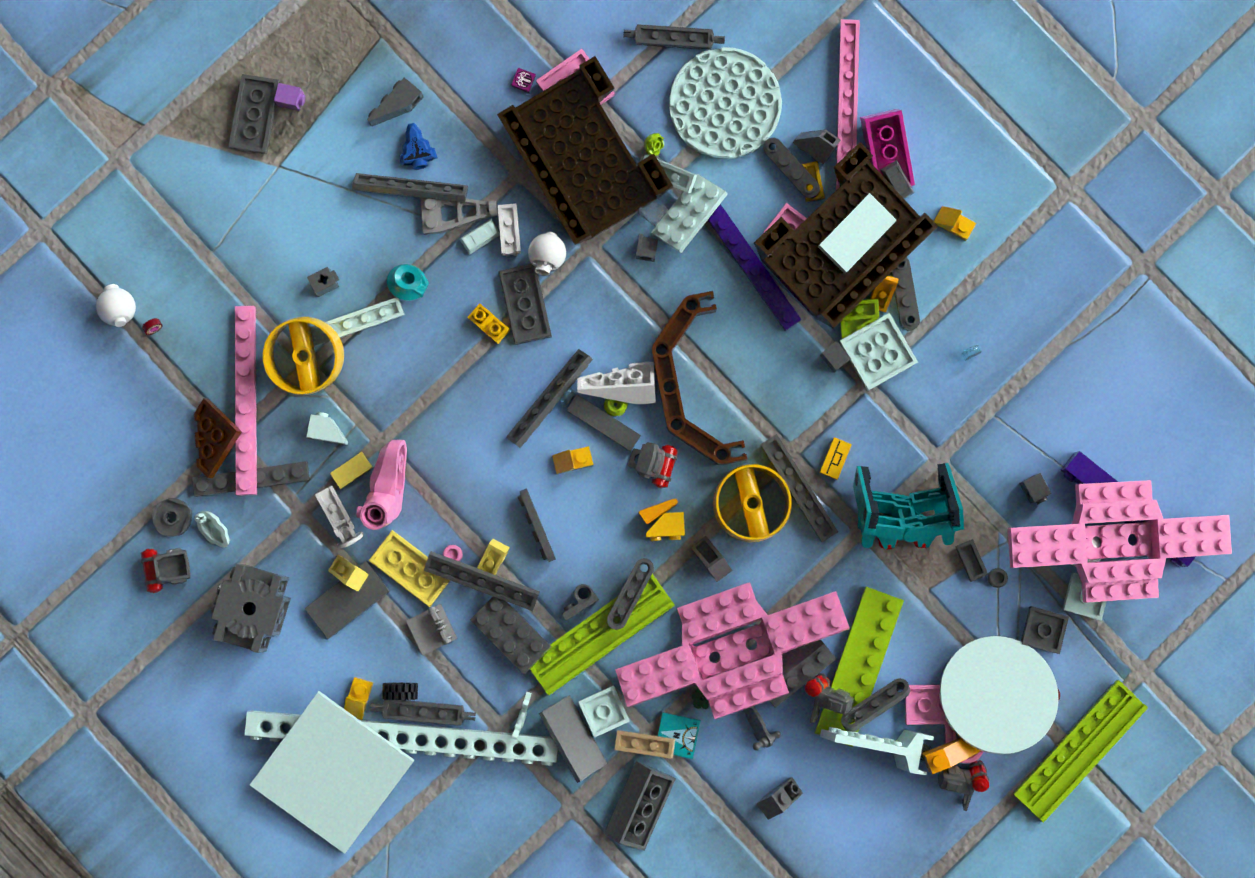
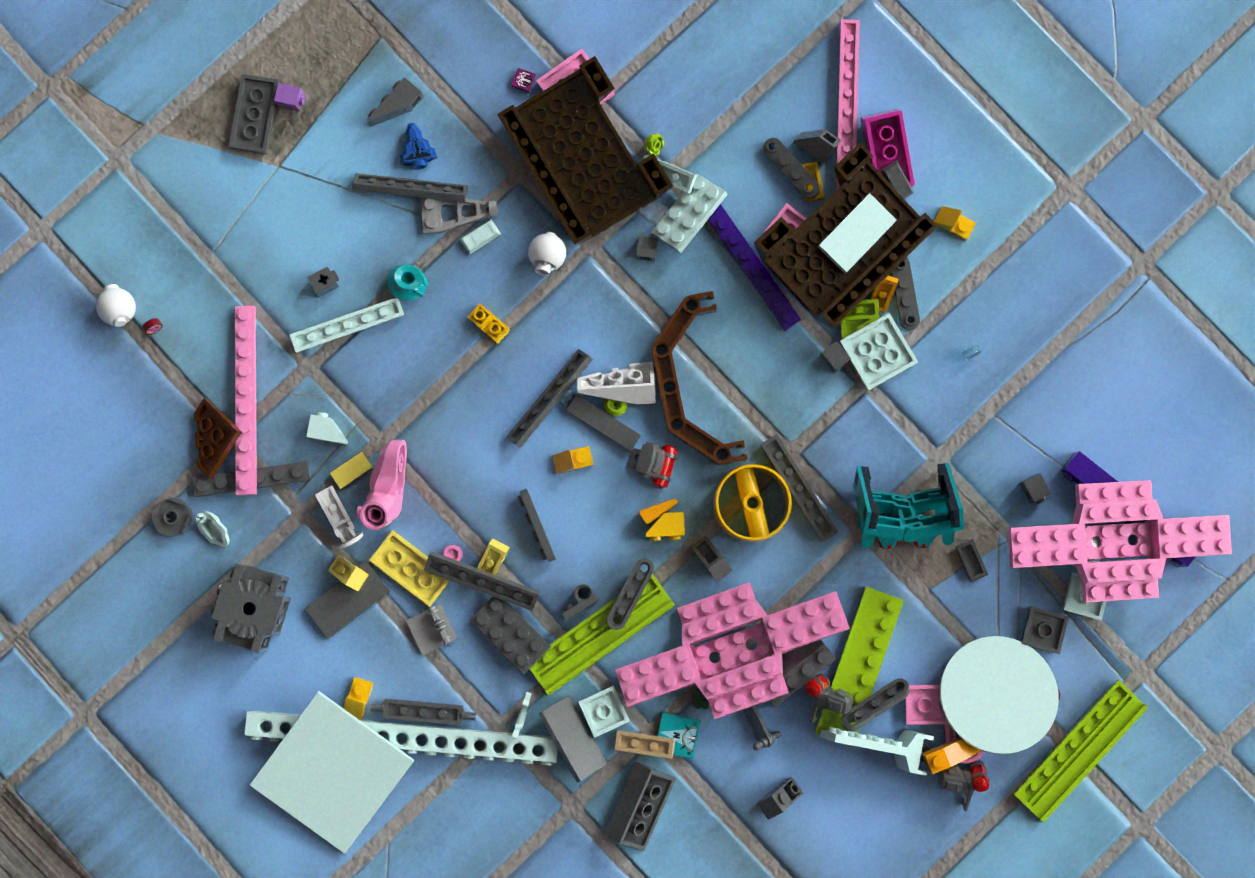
(164, 568): dark grey piece -> none
(302, 340): yellow cylinder -> none
(400, 691): black tyre -> none
(509, 230): white hinge -> none
(525, 304): dark grey tile -> none
(674, 37): dark grey plate -> none
(725, 103): light aqua tile -> none
(835, 458): yellow tile -> none
(997, 577): dark grey tile -> none

